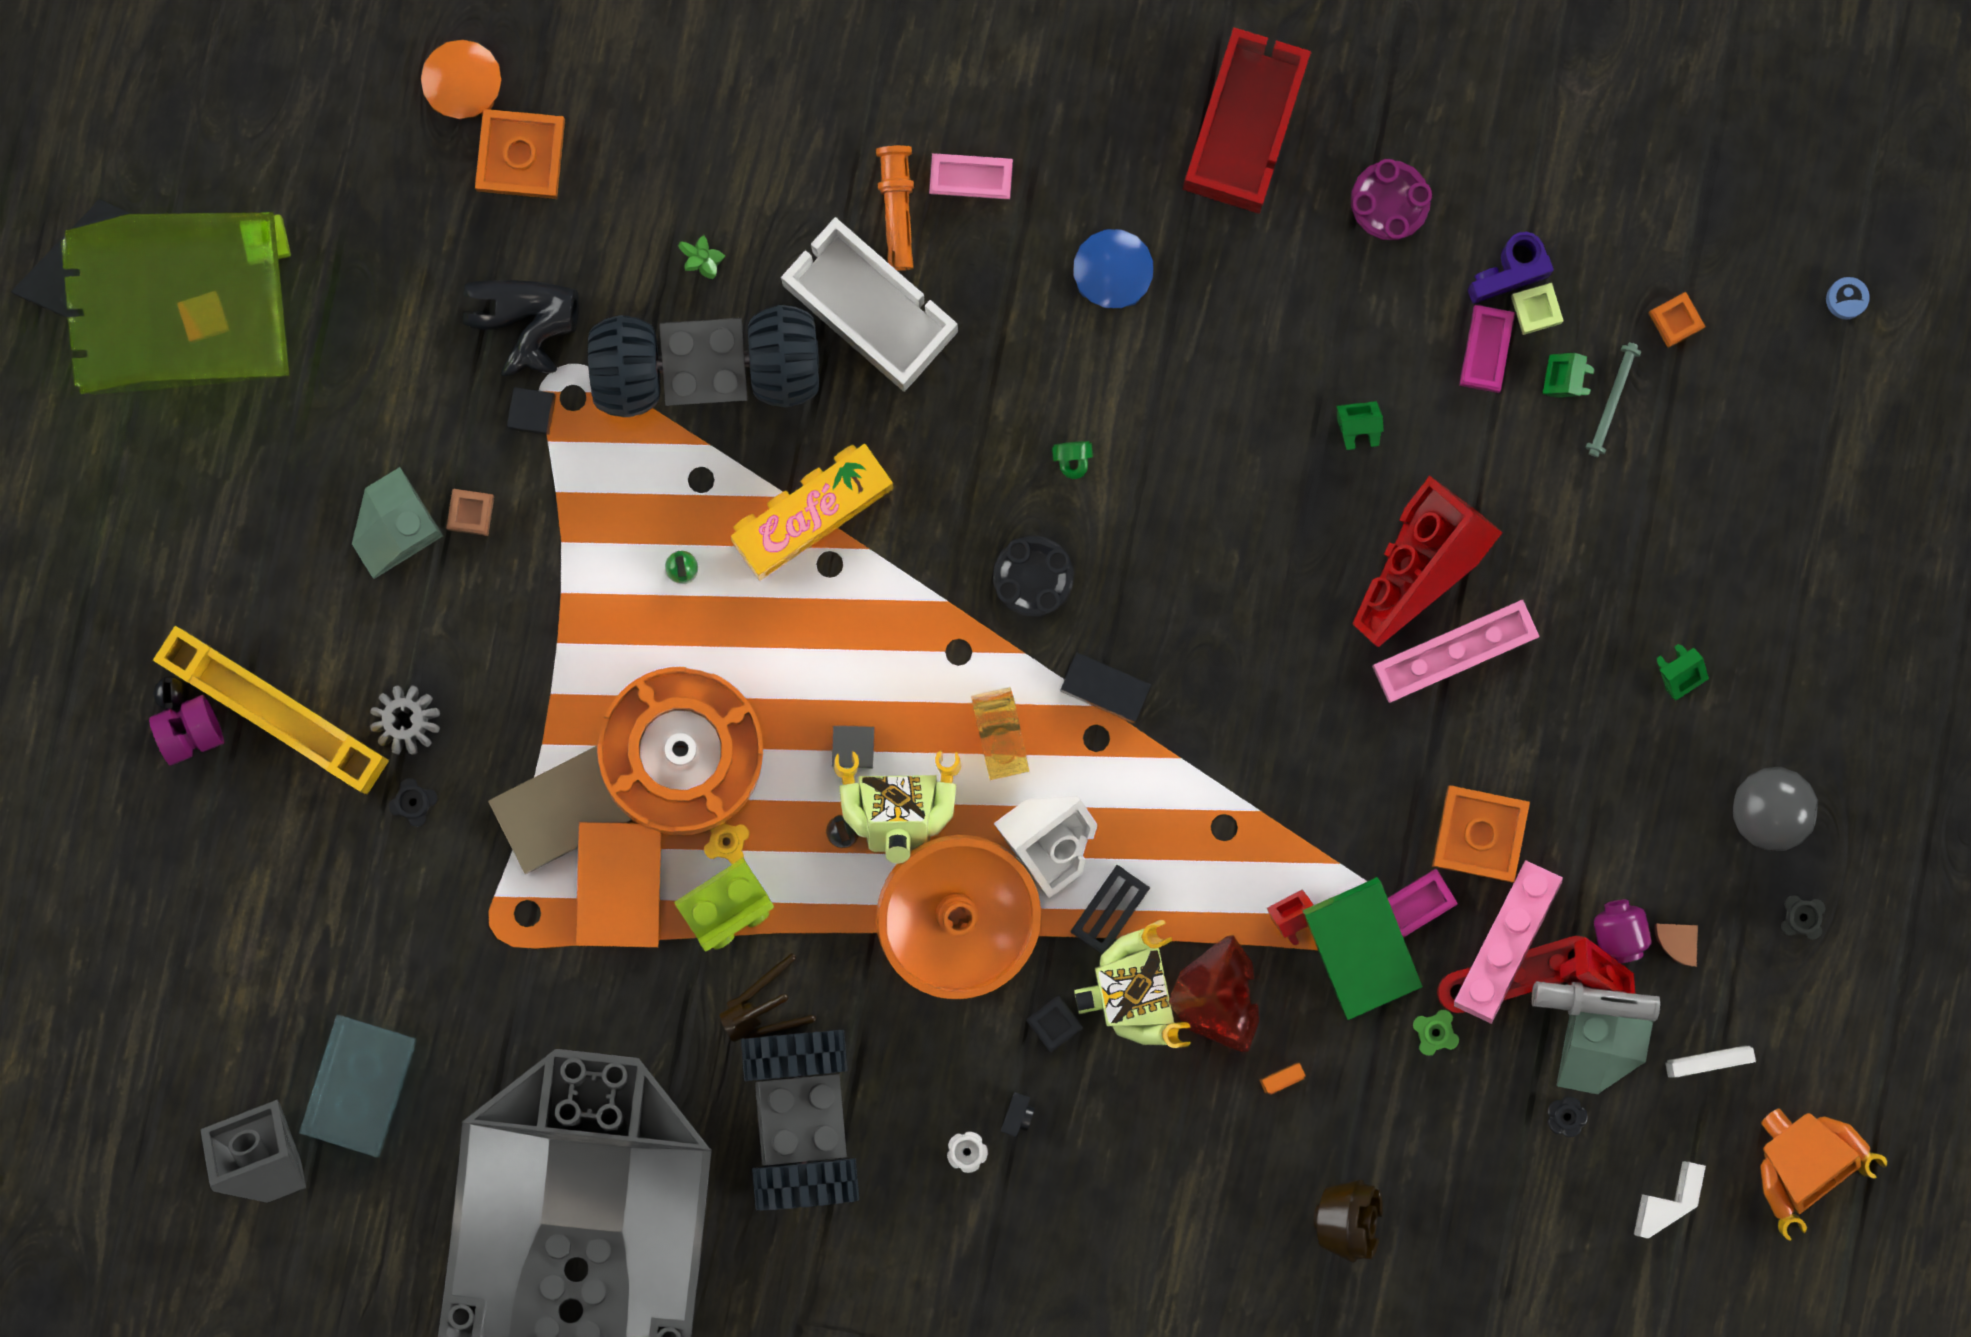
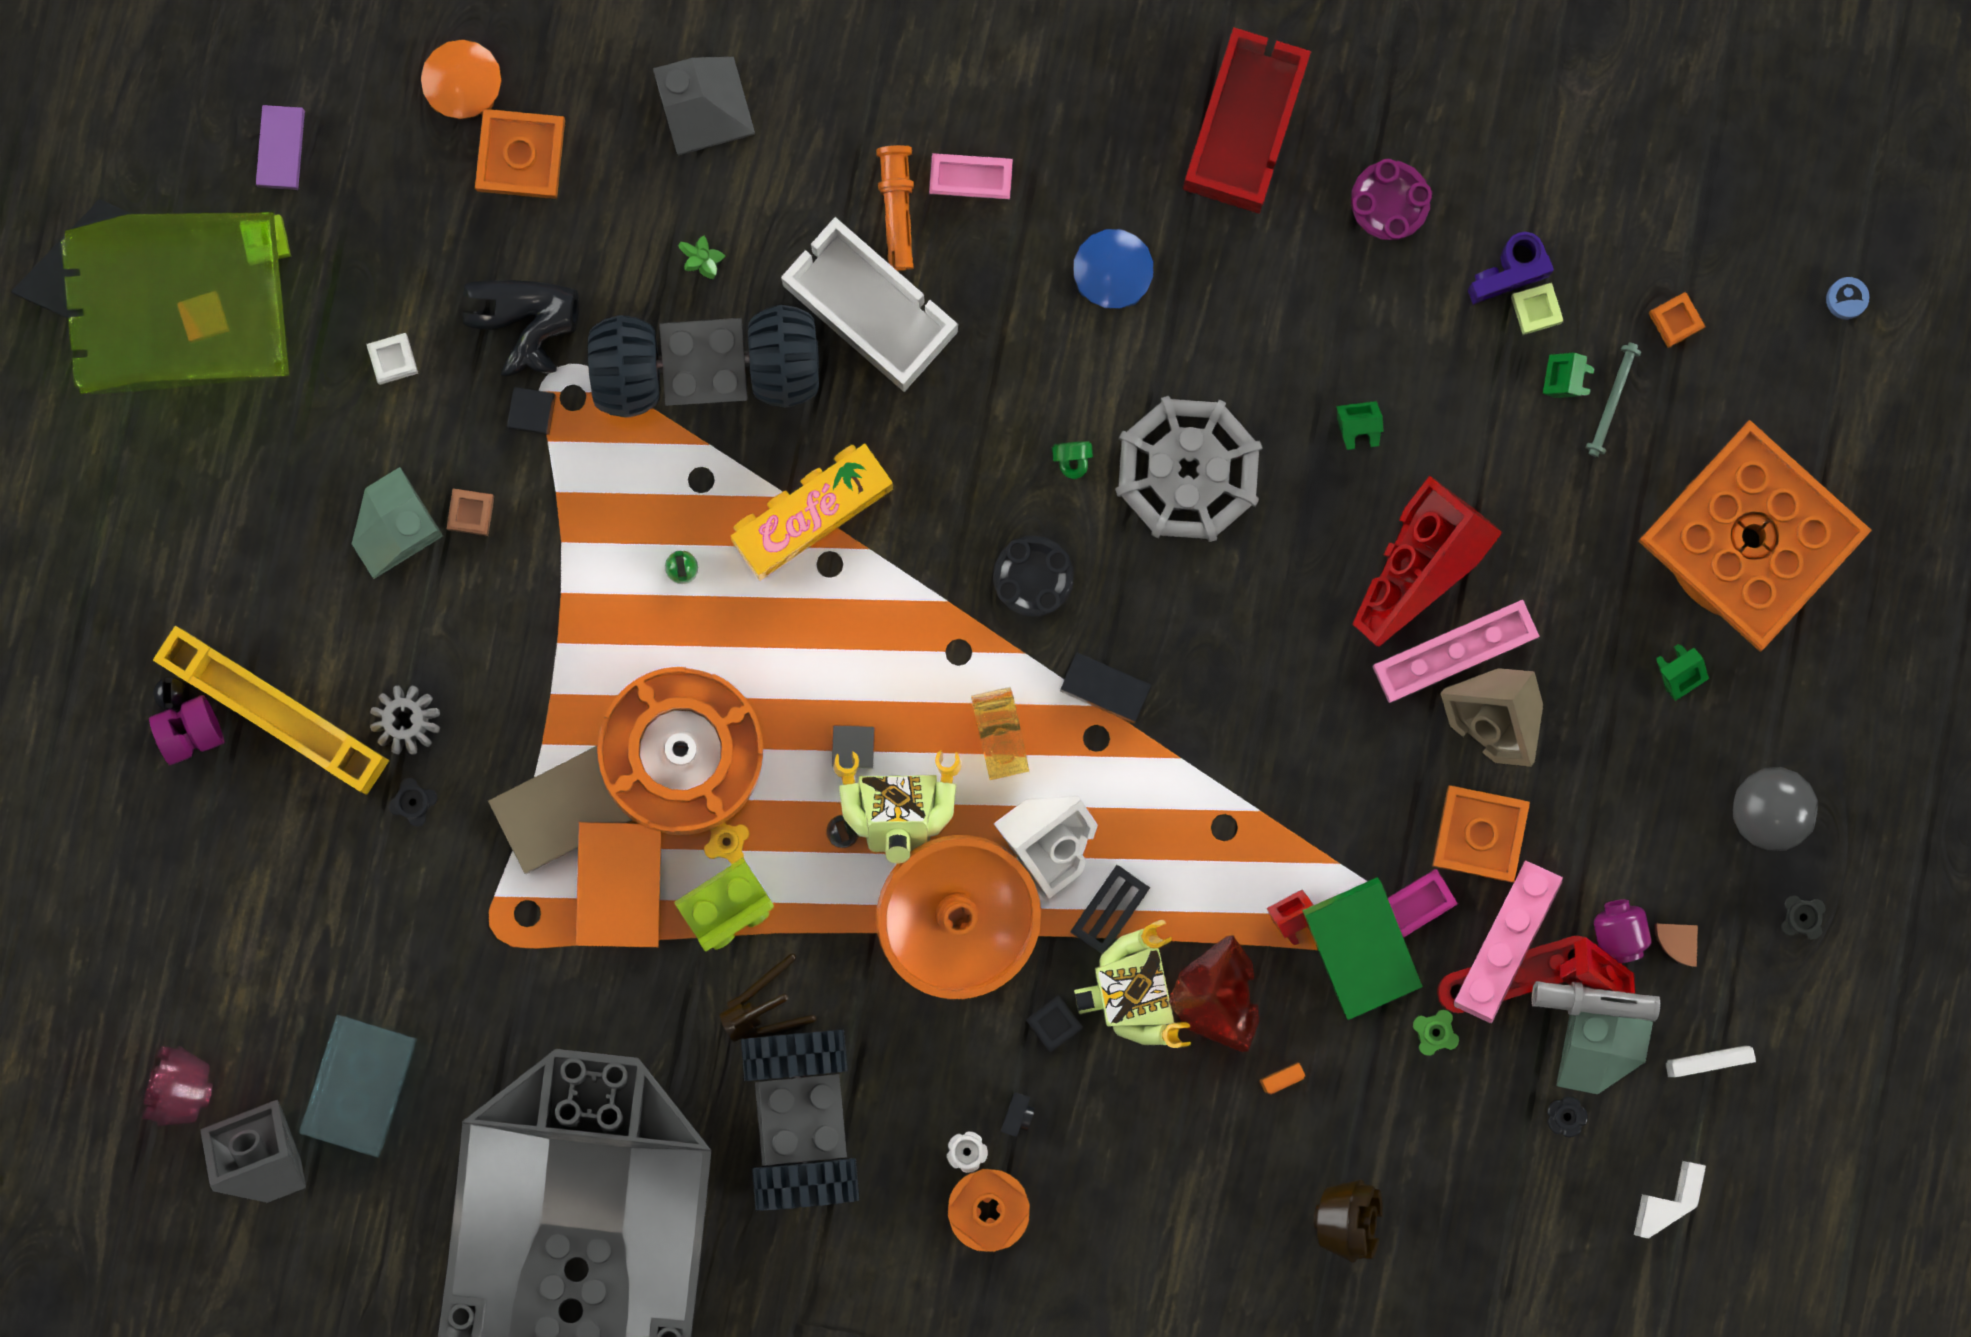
(177, 1088): none -> clear pink cone
(280, 147): none -> medium lavender tile
(392, 358): none -> white tile
(703, 102): none -> dark grey slope
(1012, 1206): none -> orange plate
(1188, 492): none -> light grey plate
(1487, 348): dark pink tile -> none
(1500, 712): none -> dark tan slope
(1799, 527): none -> orange piece
(1808, 1162): orange torso -> none

